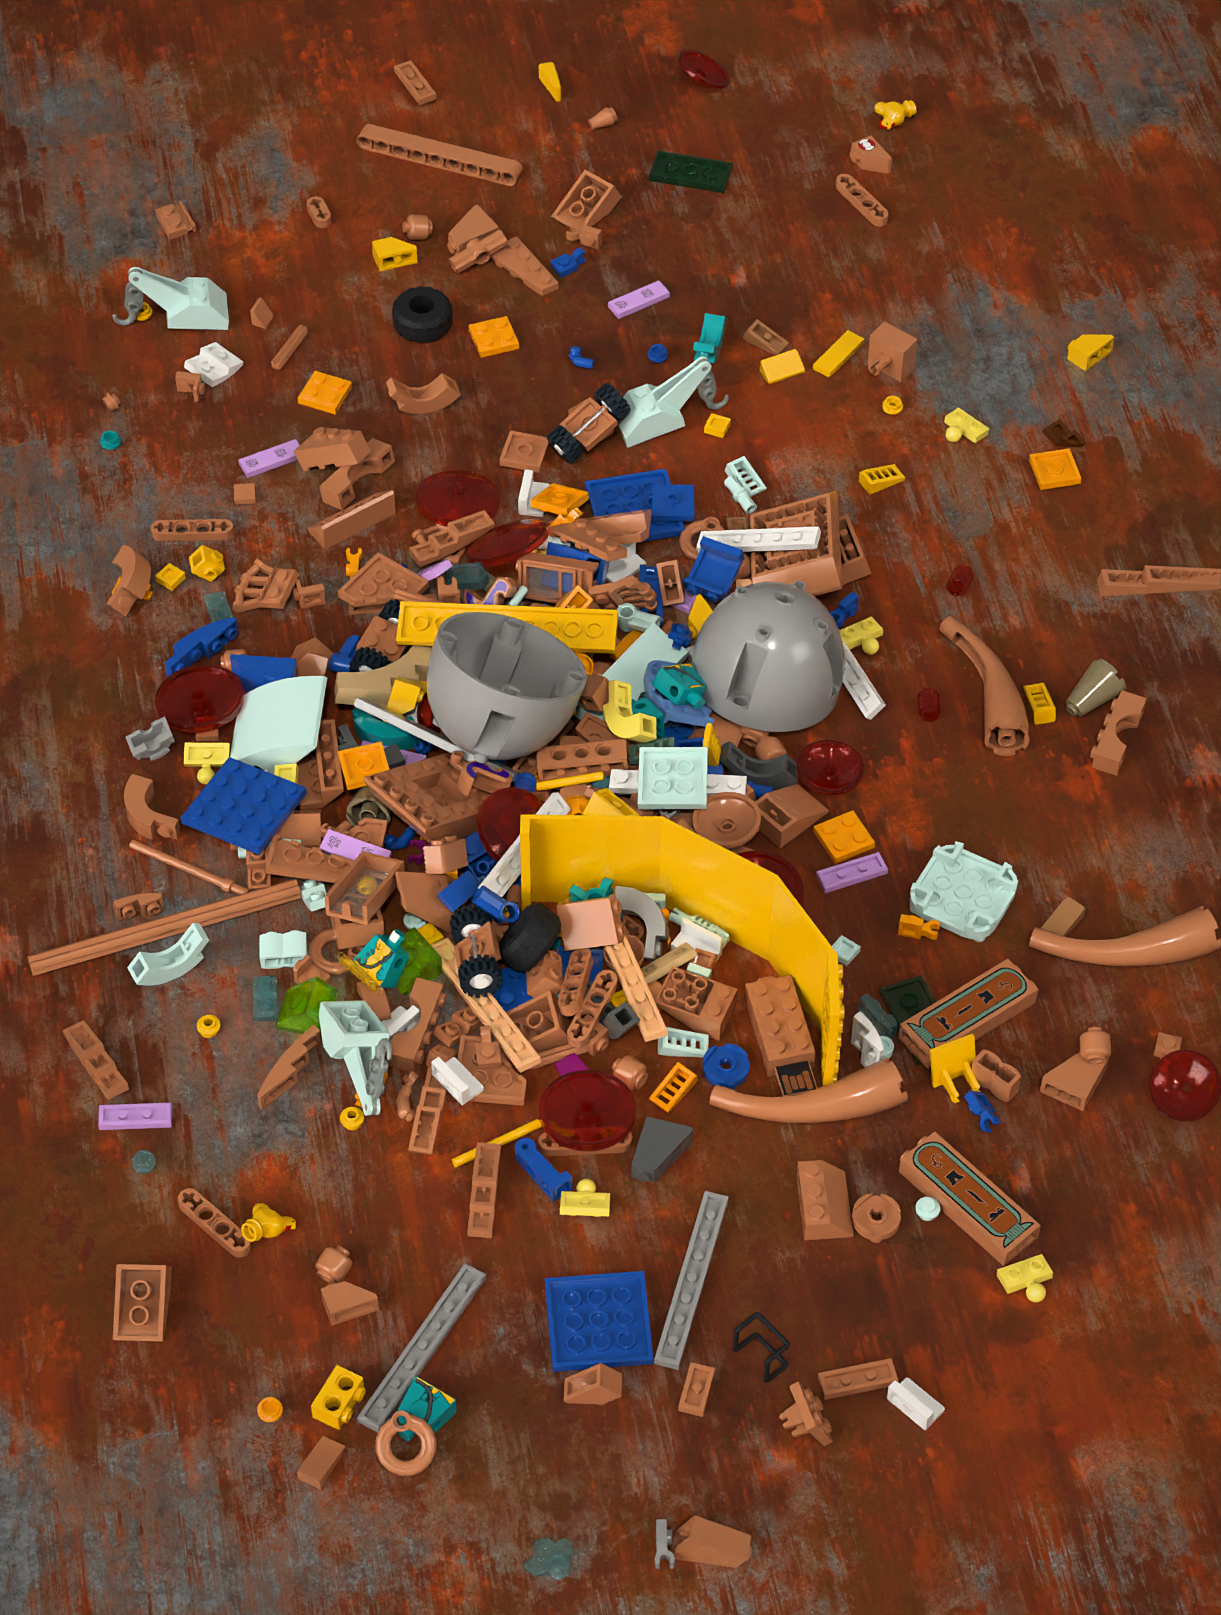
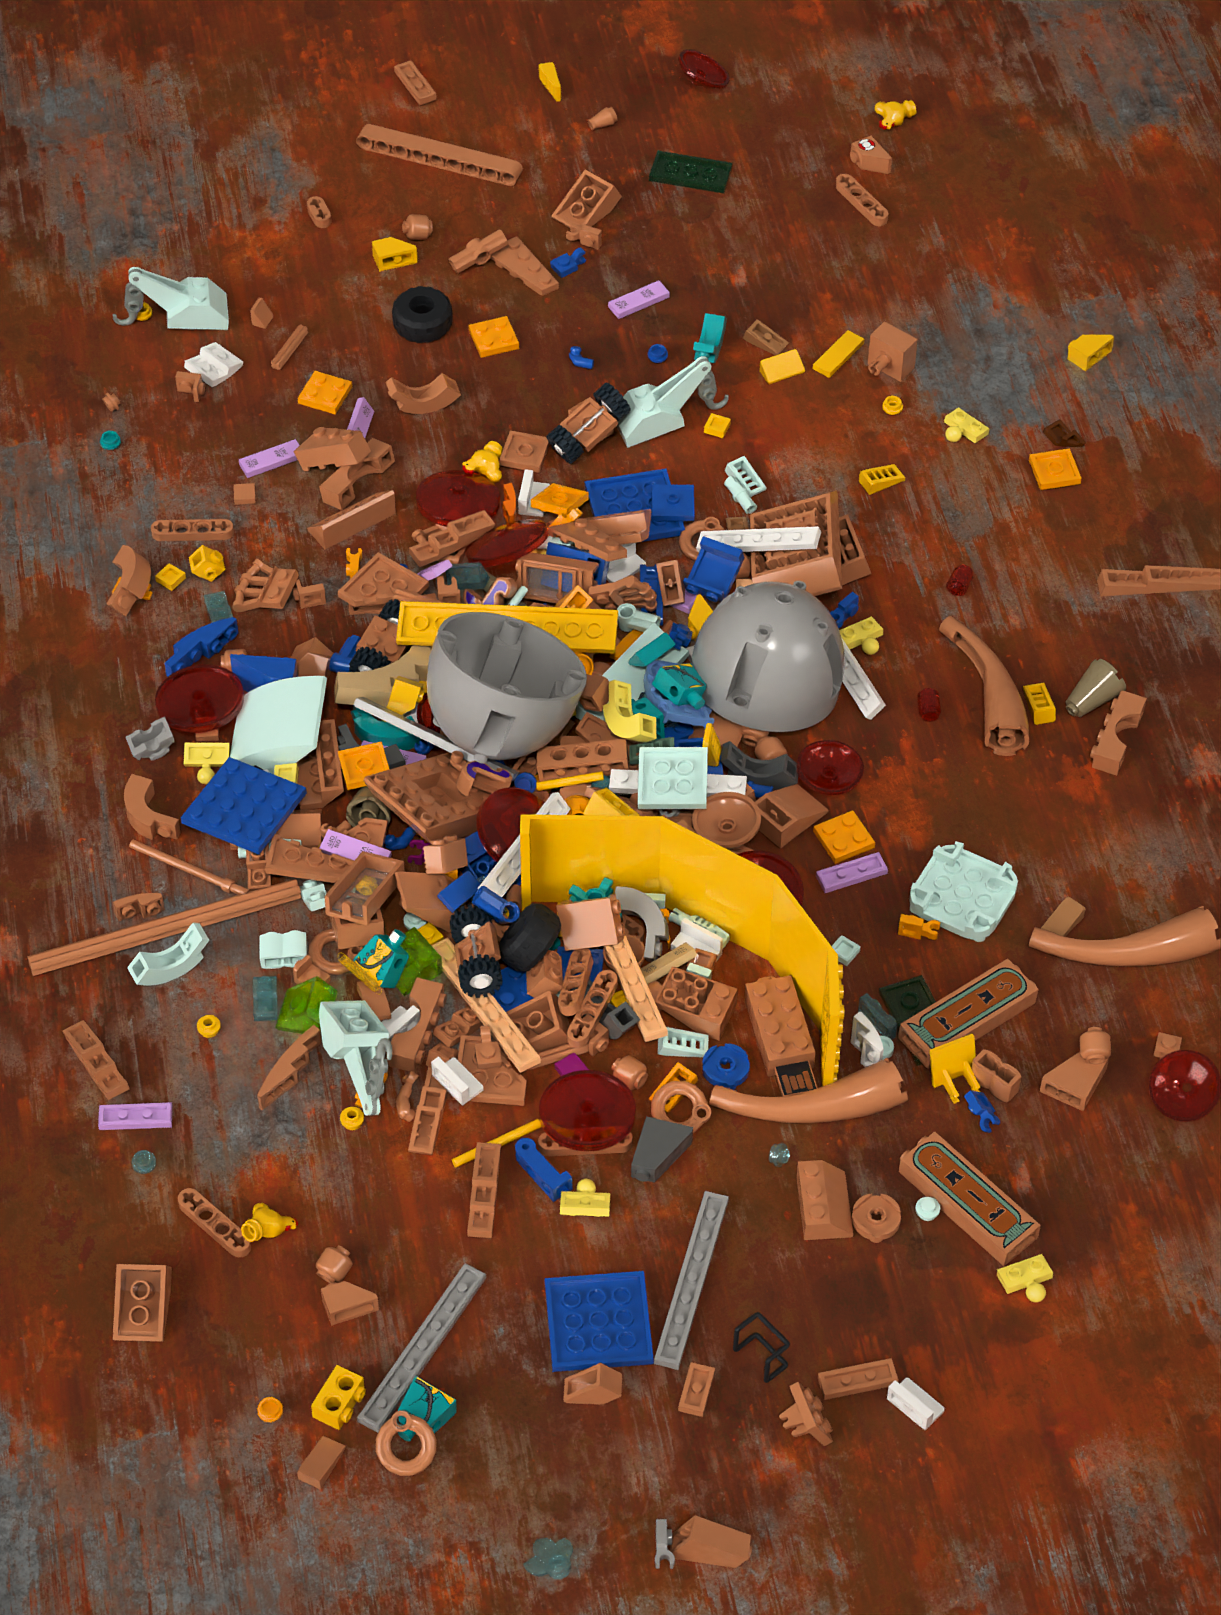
(175, 220): nougat plate -> none
(361, 416): none -> lavender tile
(473, 225): nougat slope -> none
(486, 462): none -> yellow animal
(509, 504): none -> orange slope
(652, 650): none -> teal slope
(681, 1088): none -> nougat piece
(779, 1154): none -> clear light blue plate

